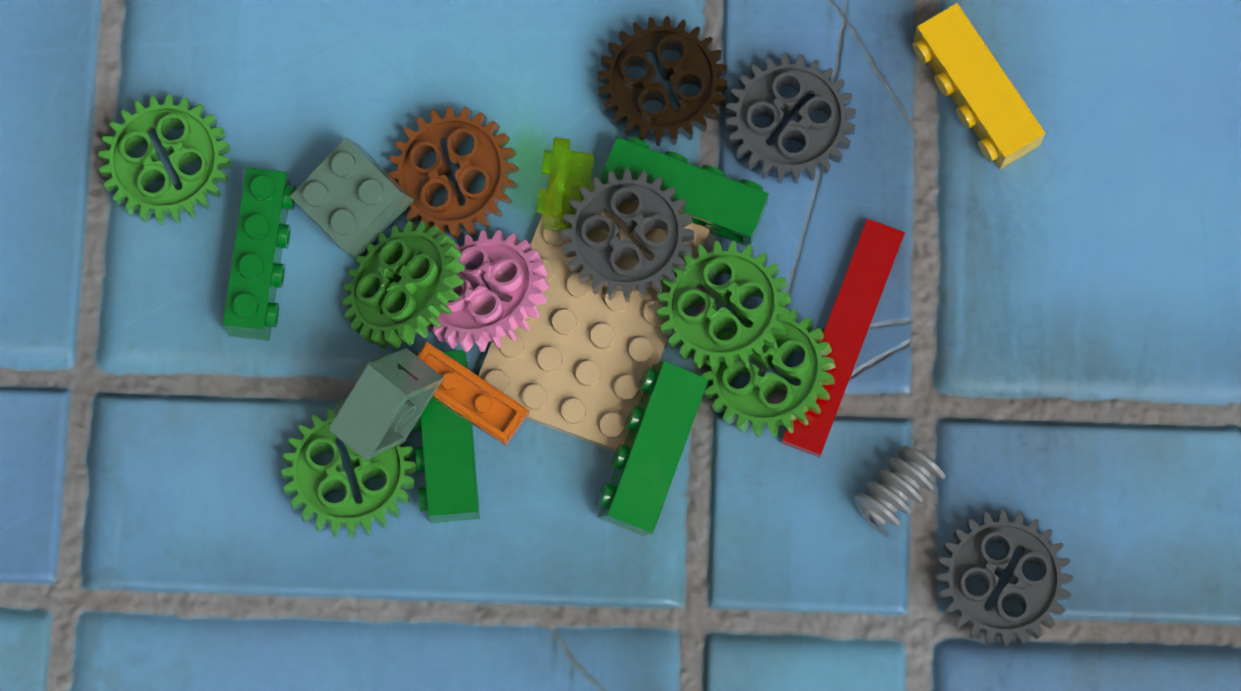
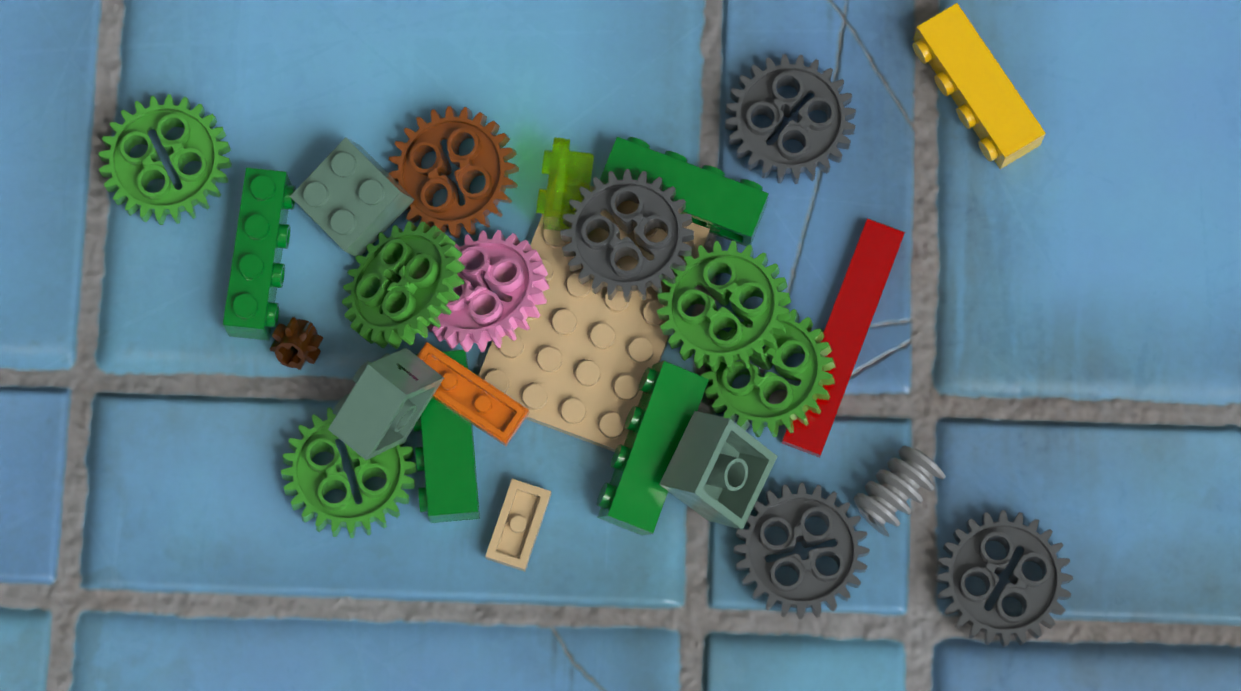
(296, 343): none -> reddish brown gear
(518, 525): none -> tan plate
(630, 94): dark brown gear -> none
(718, 470): none -> sand green brick
(812, 586): none -> dark grey gear

